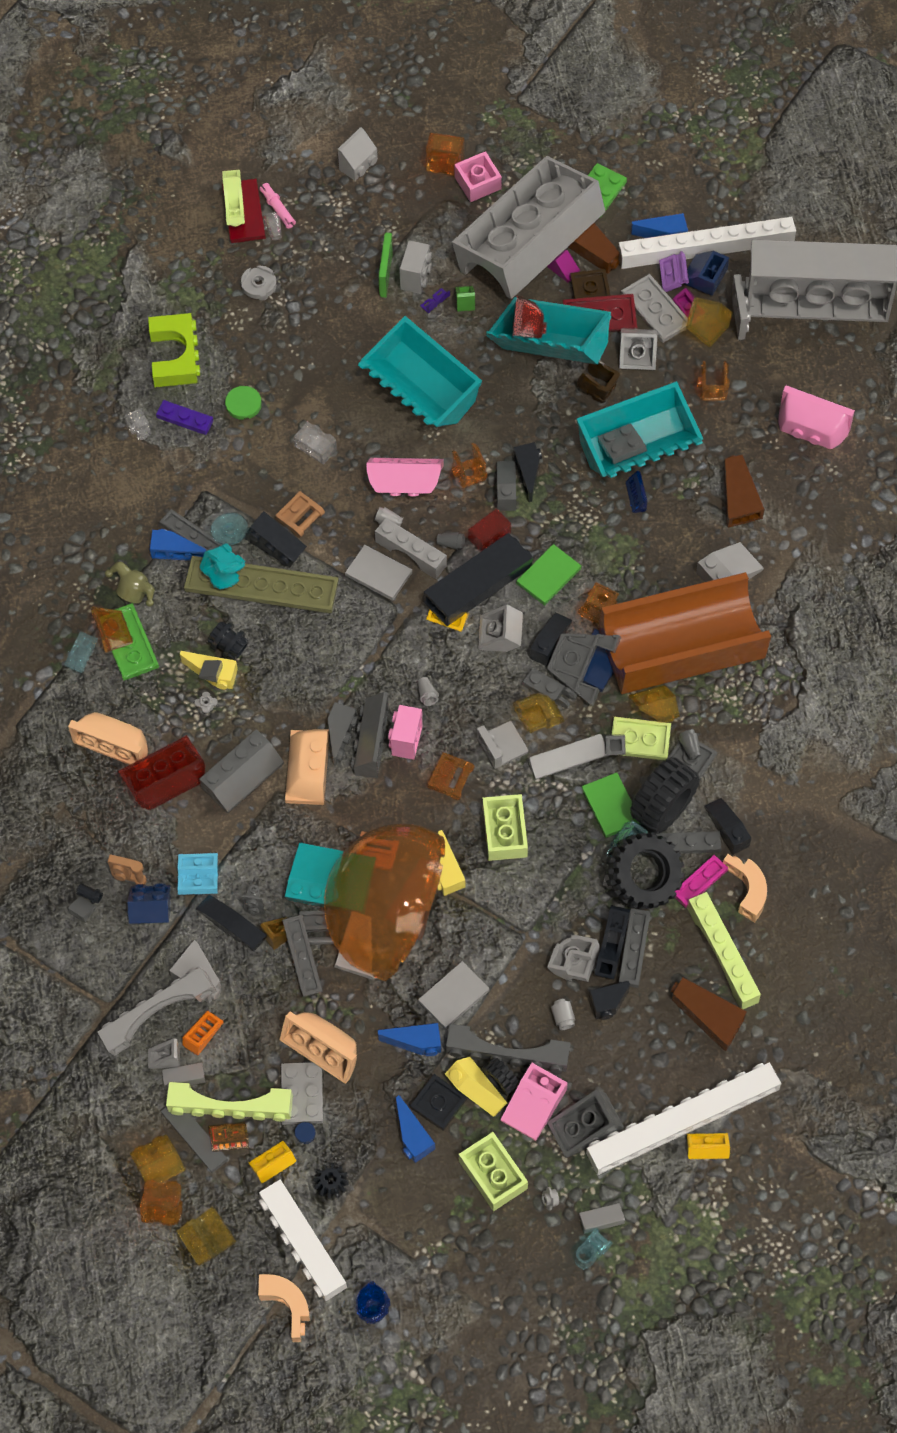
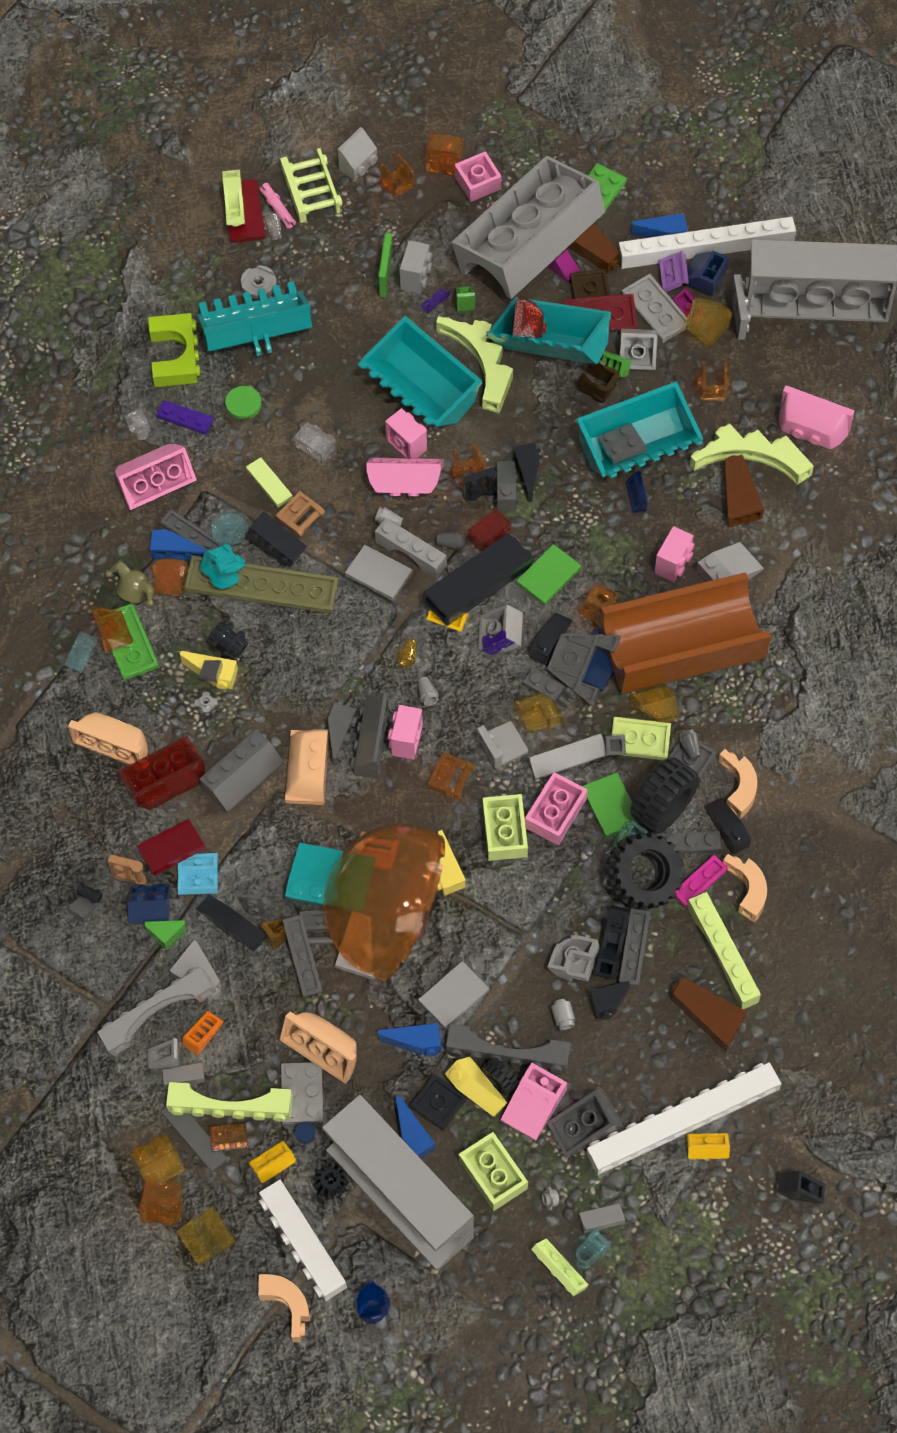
(154, 474): none -> bright pink windscreen
(166, 932): none -> bright green slope
(170, 576): none -> clear orange piece
(171, 847): none -> dark red tile
(254, 318): none -> teal piece
(269, 482): none -> yellowish green tile
(299, 195): none -> yellowish green fence
(399, 1183): none -> light grey piece
(404, 174): none -> clear orange piece
(406, 434): none -> bright pink brick
(407, 655): none -> clear yellow cone
(473, 484): none -> black plate
(487, 354): none -> yellowish green arch
(488, 642): none -> dark purple piece
(556, 808): none -> bright pink brick
(559, 1267): none -> yellowish green plate
(622, 365): none -> bright green slope
(674, 554): none -> bright pink brick
(744, 796): none -> light nougat arch
(754, 446): none -> yellowish green arch
(801, 1187): none -> black slope

